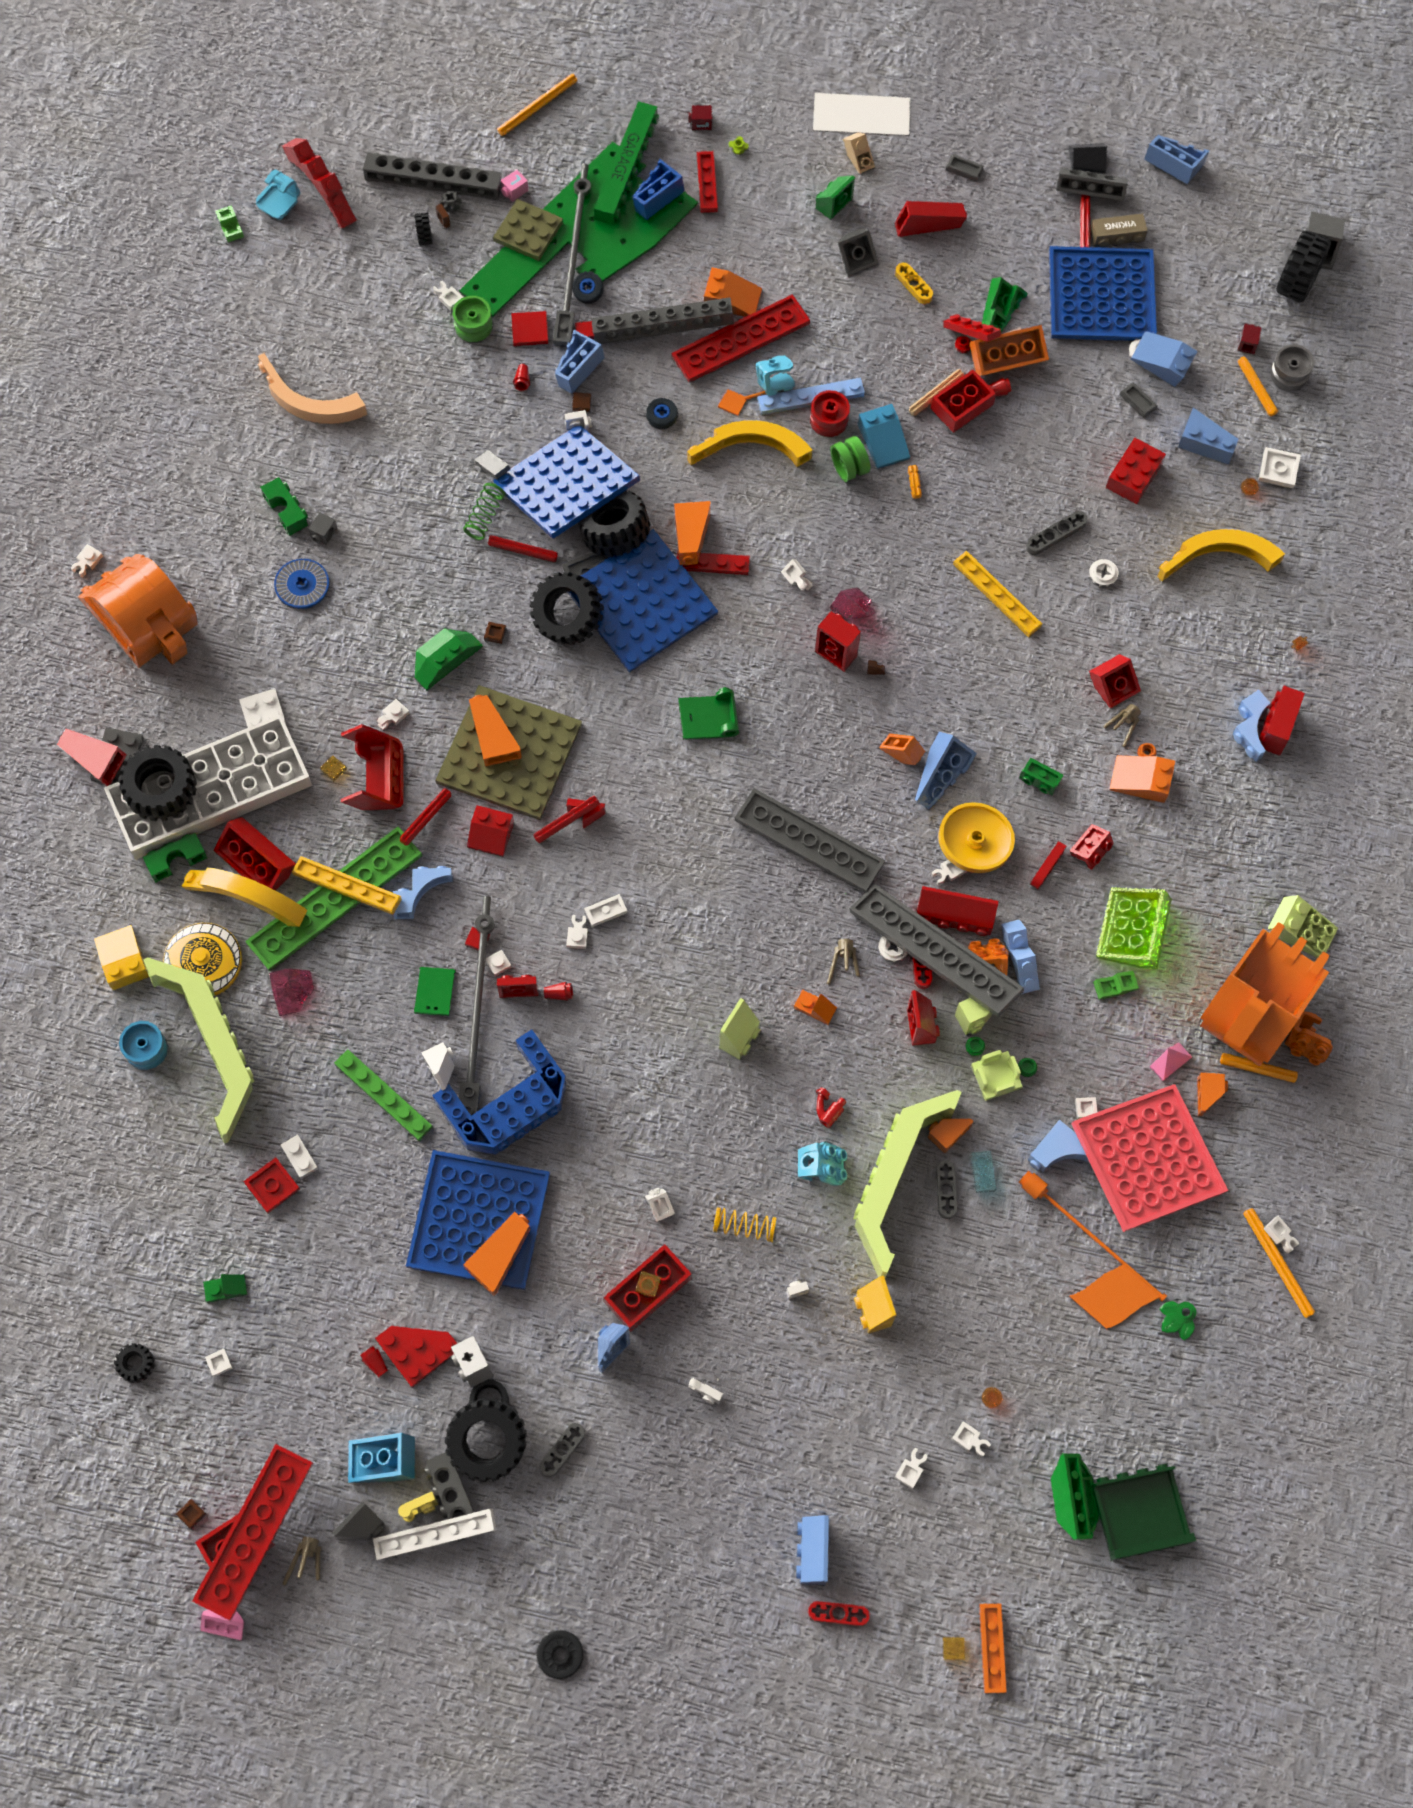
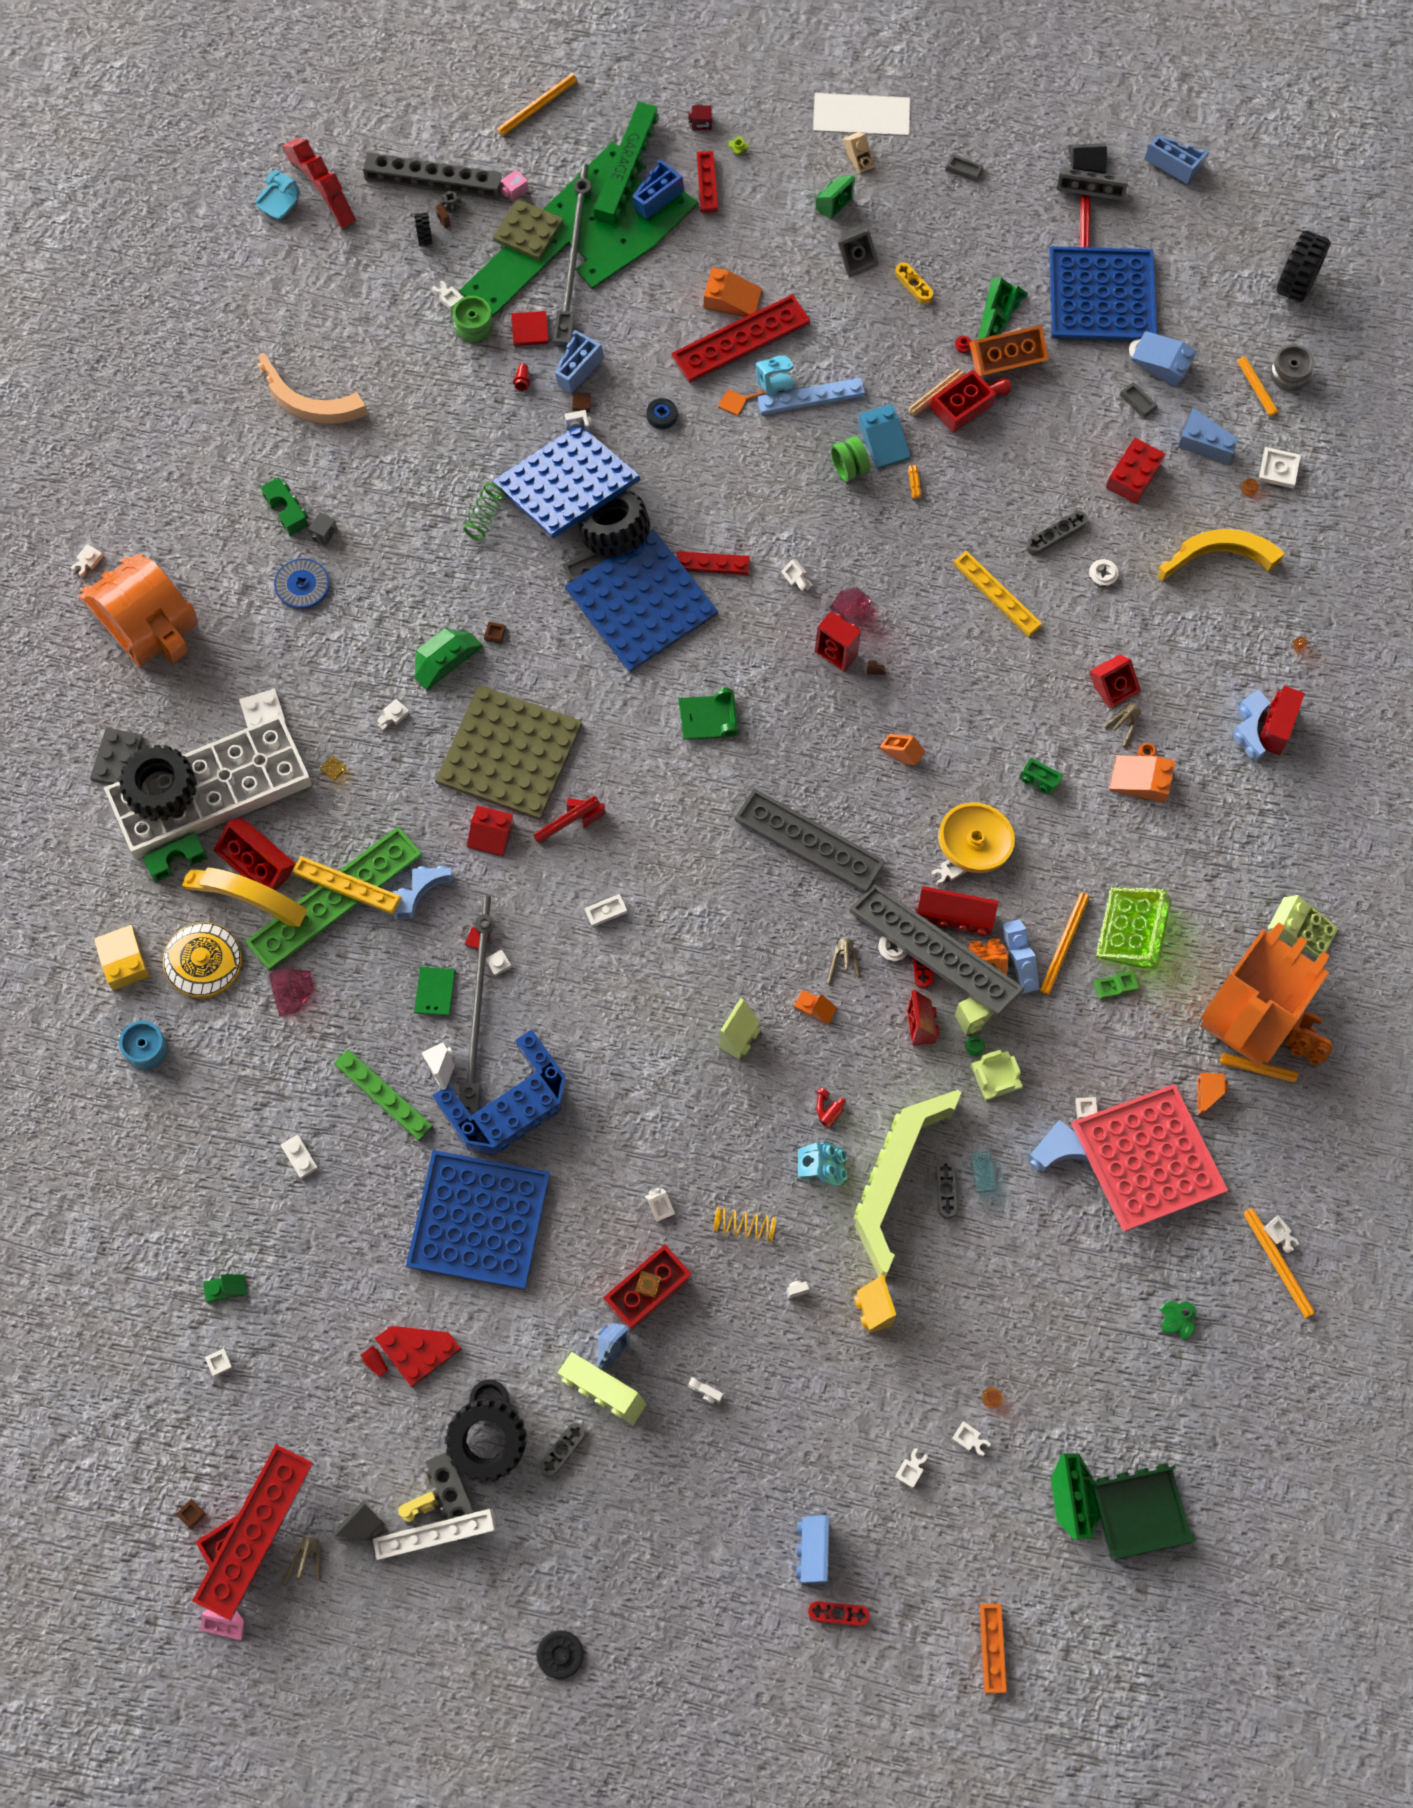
(93, 754): slope -> none
(125, 1354): black tyre -> none
(216, 1035): yellowish green slope -> none
(229, 223): bright green slope -> none
(271, 1185): red plate -> none
(382, 1459): dark azure slope -> none
(383, 769): red windscreen -> none
(425, 817): red axle -> none
(472, 1362): brick -> none
(492, 464): tile -> none
(493, 735): orange slope -> none
(495, 1257): orange slope -> none
(517, 986): red plate -> none
(522, 548): red axle -> none
(544, 608): black tyre -> none
(559, 991): red cone -> none
(578, 935): white plate -> none
(585, 328): red tile -> none
(588, 296): black bush -> none
(603, 1388): none -> yellowish green wedge
(662, 321): dark grey brick -> none
(691, 528): orange slope -> none
(753, 432): yellow arch -> none
(829, 413): red wheel -> none
(928, 217): red slope -> none
(945, 762): medium blue wedge -> none
(948, 1132): orange slope -> none
(953, 1648): clear yellow tile -> none
(972, 328): red plate -> none
(1027, 1067): green plate -> none
(1048, 865): red beam -> none
(1064, 943): none -> light orange axle
(1092, 846): red bracket -> none
(1113, 1294): orange flag -> none
(1118, 230): dark tan brick -> none
(1170, 1061): bright pink slope -> none
(1249, 338): dark red brick -> none
(1330, 228): dark grey slope -> none

